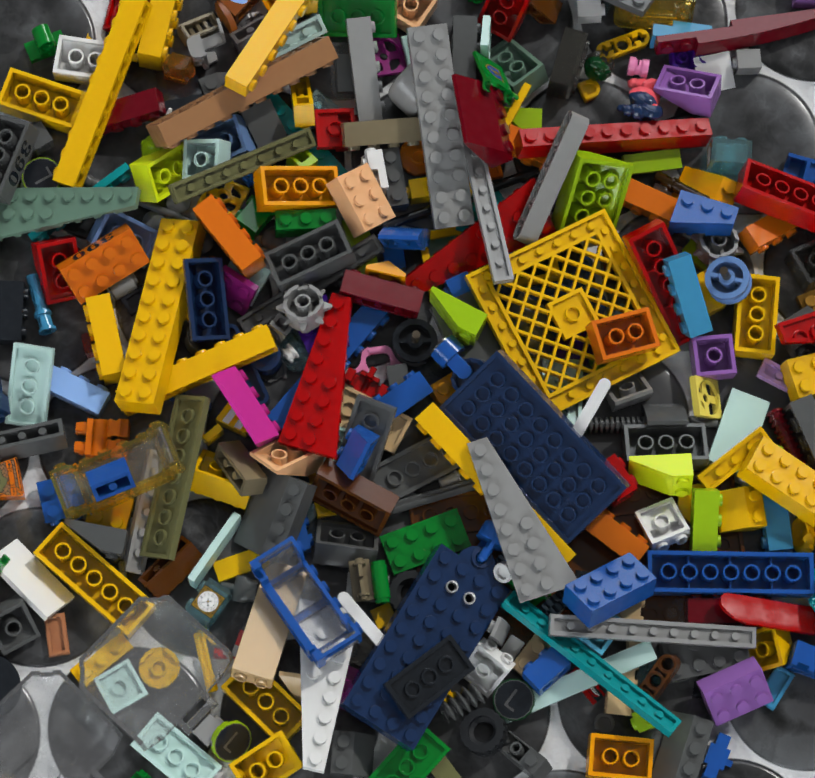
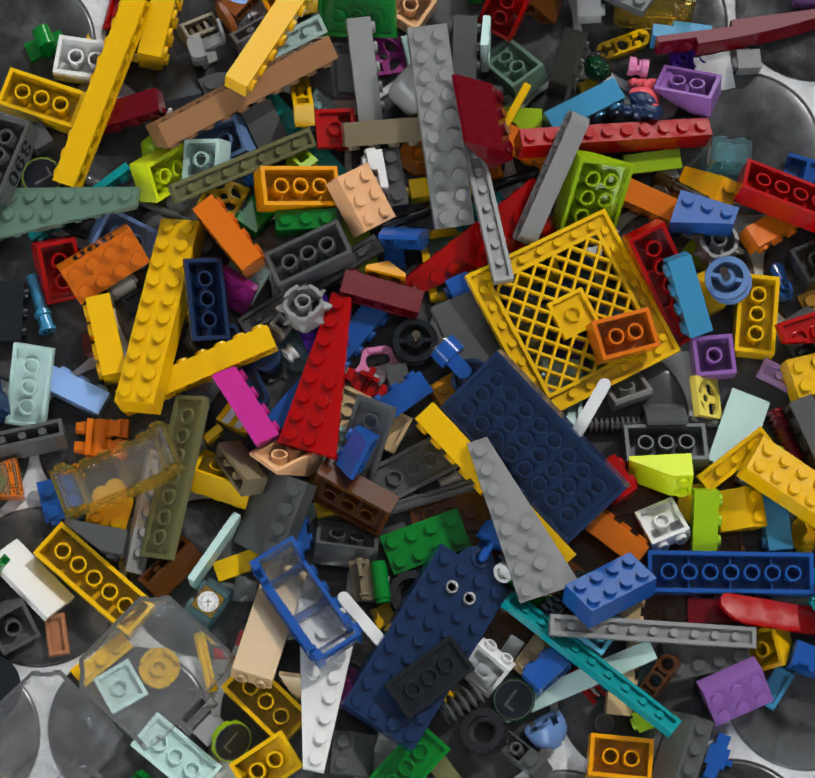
(110, 479): blue brick -> none
(179, 68): clear orange brick -> none
(459, 316): lime slope -> none
(494, 75): green flag -> none
(498, 631): light grey slope -> none
(548, 730): none -> medium blue cylinder
(594, 104): none -> dark azure brick
(785, 291): none -> blue piece

